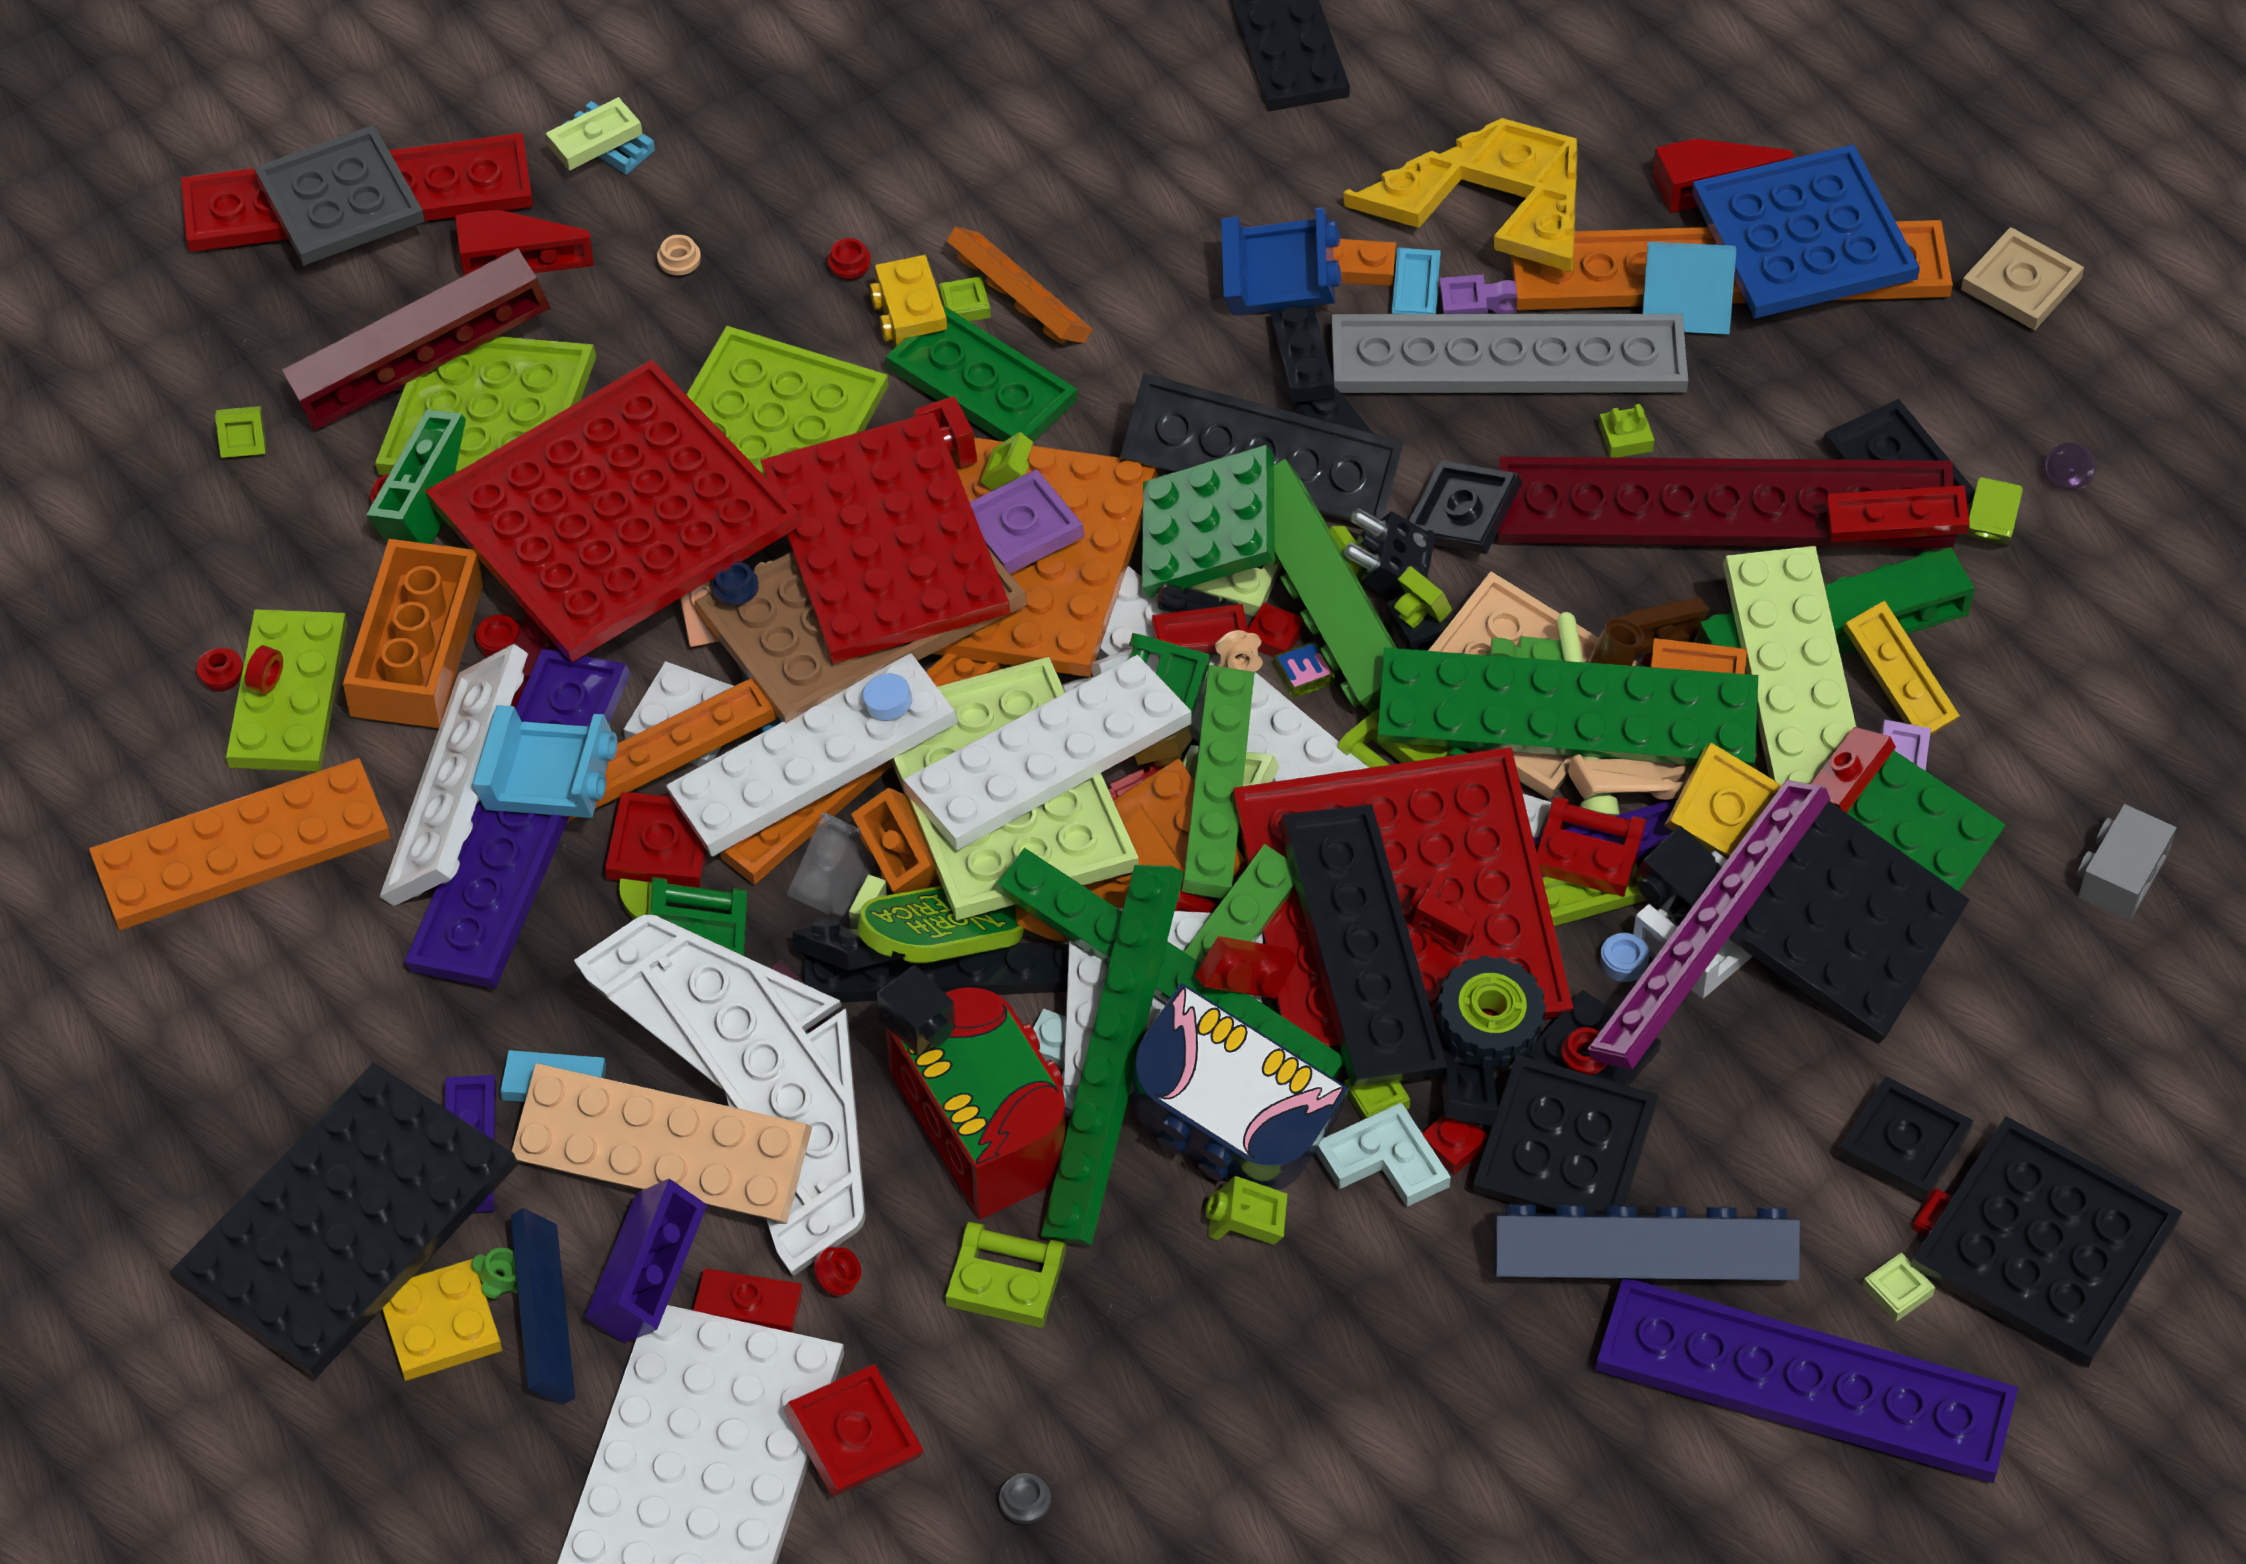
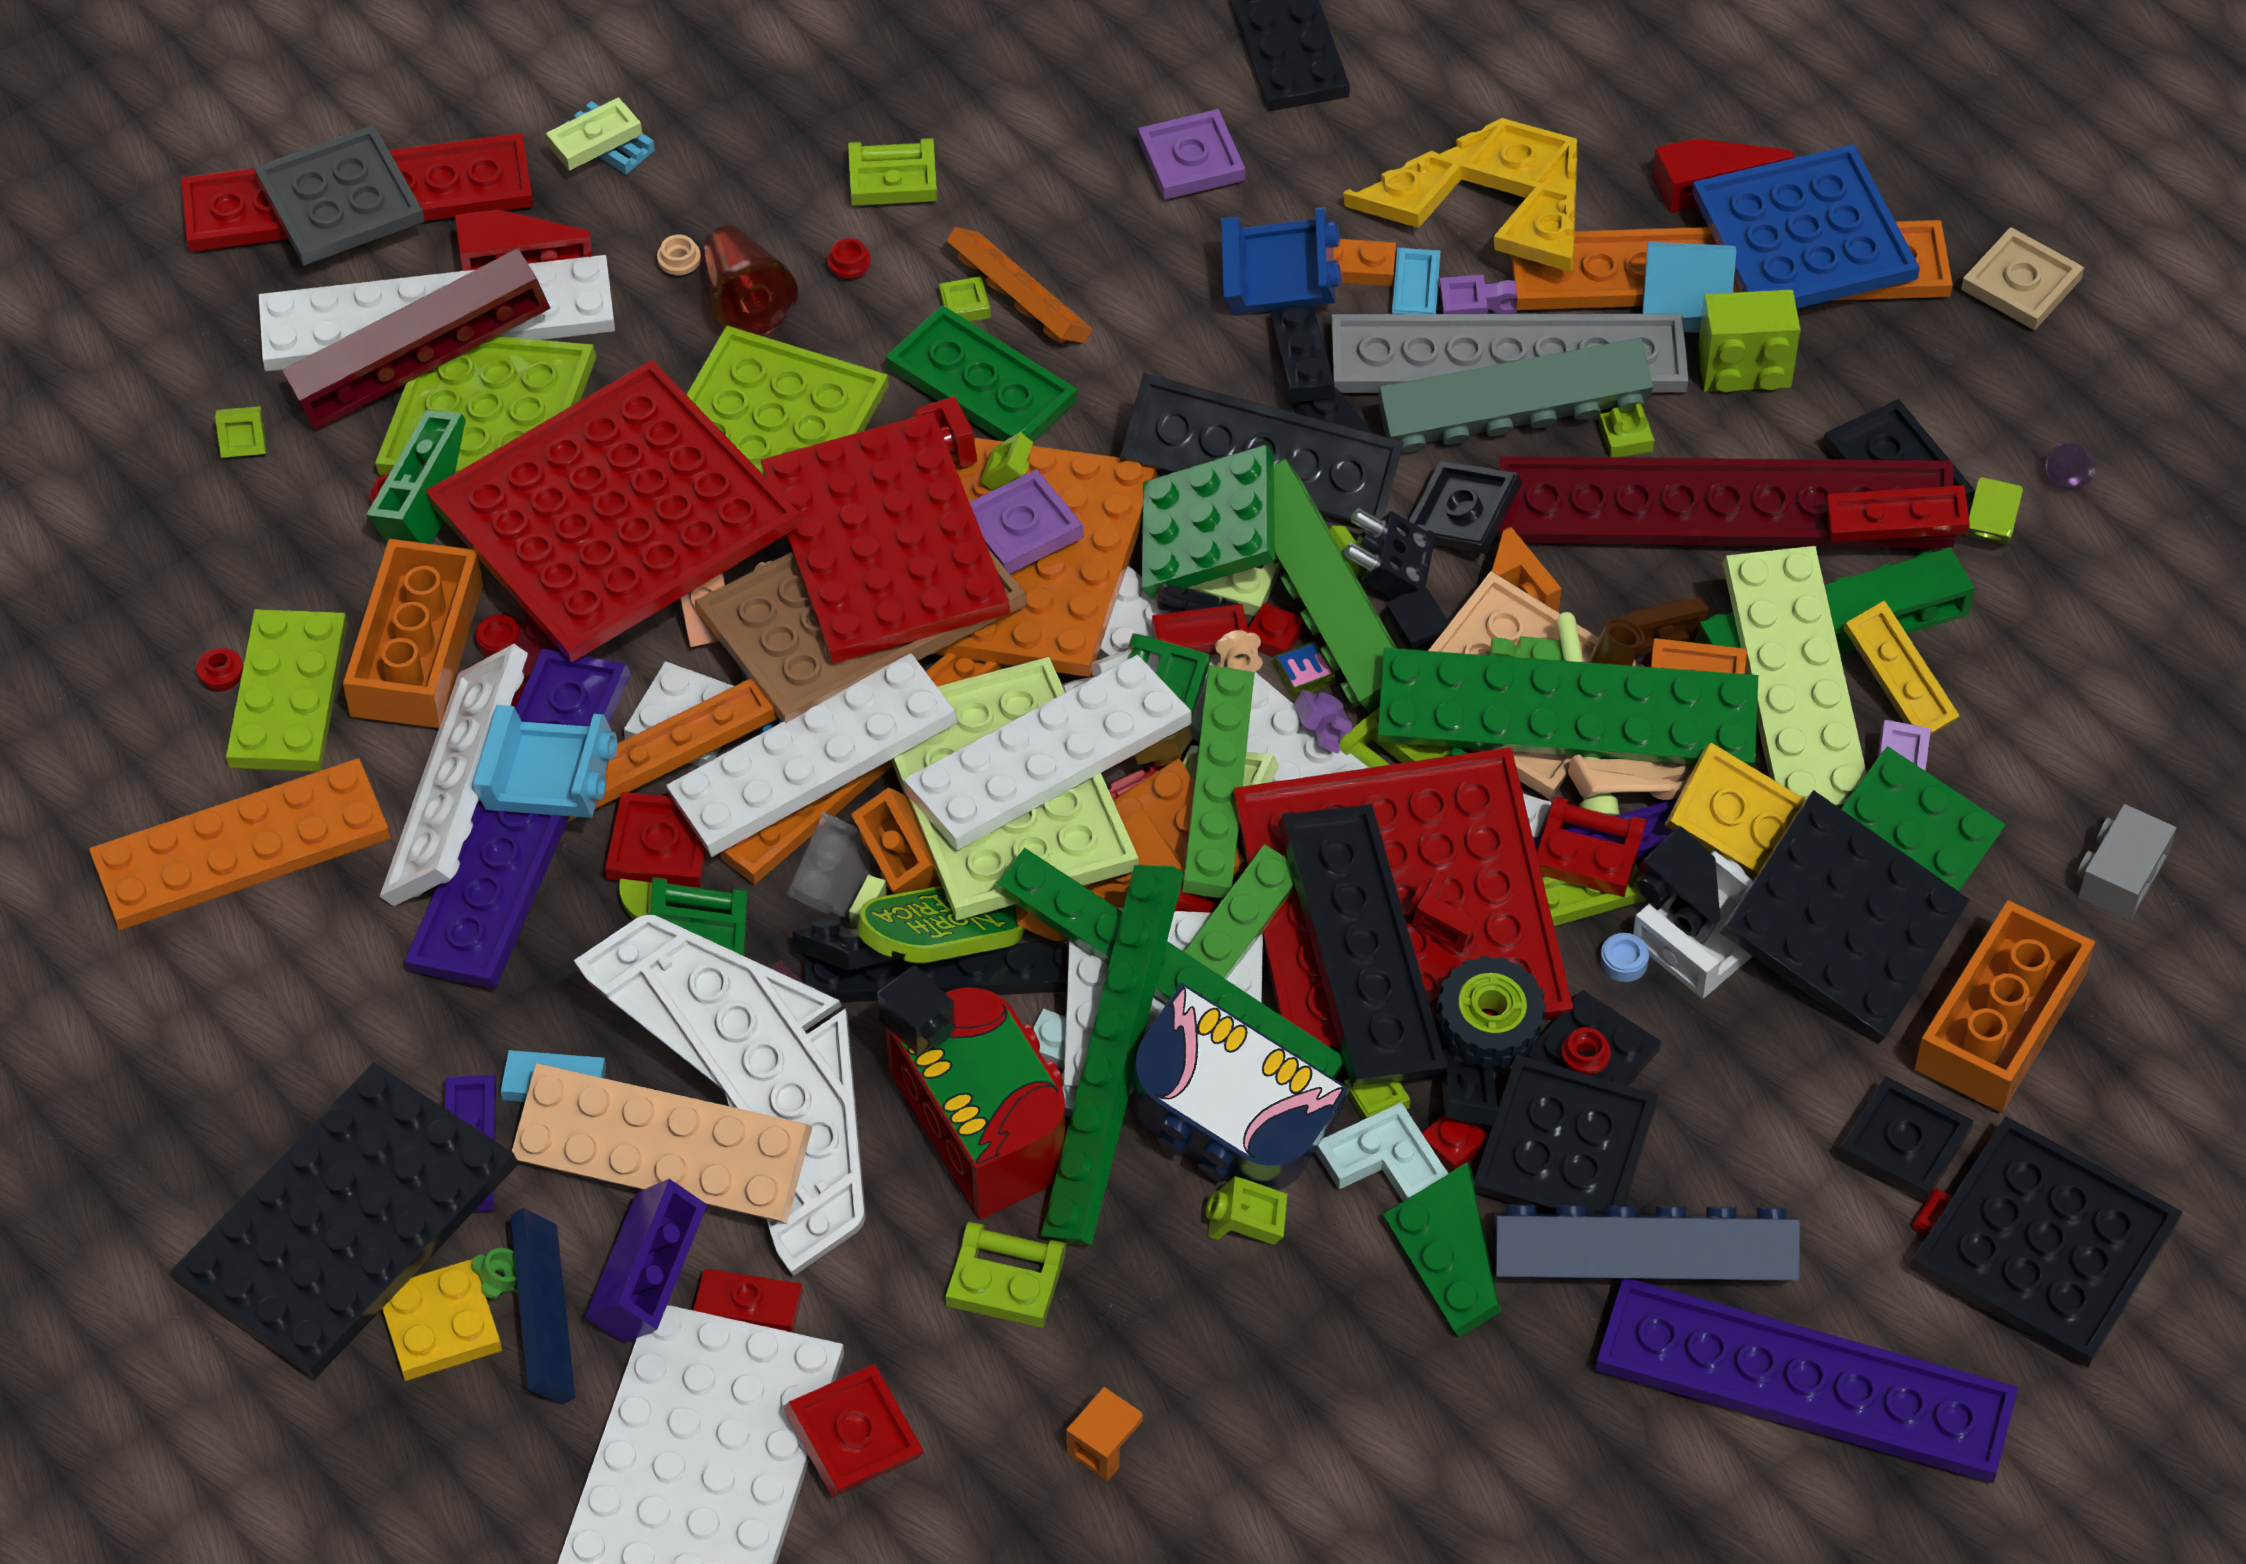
(264, 669): red tile -> none
(313, 318): none -> white plate
(736, 584): dark blue plate -> none
(747, 282): none -> clear red cone
(837, 1270): red plate -> none
(887, 696): light blue tile -> none
(892, 173): none -> lime plate
(907, 299): yellow bracket -> none
(1025, 1498): flat silver plate -> none
(1100, 1432): none -> orange panel
(1191, 154): none -> medium lavender plate
(1246, 967): red plate -> none
(1325, 717): none -> medium lavender plate
(1420, 598): lime tile -> none
(1449, 1249): none -> green wing
(1516, 394): none -> sand green brick
(1522, 569): none -> orange slope
(1708, 924): magenta tile -> none
(1748, 340): none -> lime brick
(1854, 766): plate -> none
(1898, 1287): yellowish green tile -> none
(2004, 1006): none -> orange brick

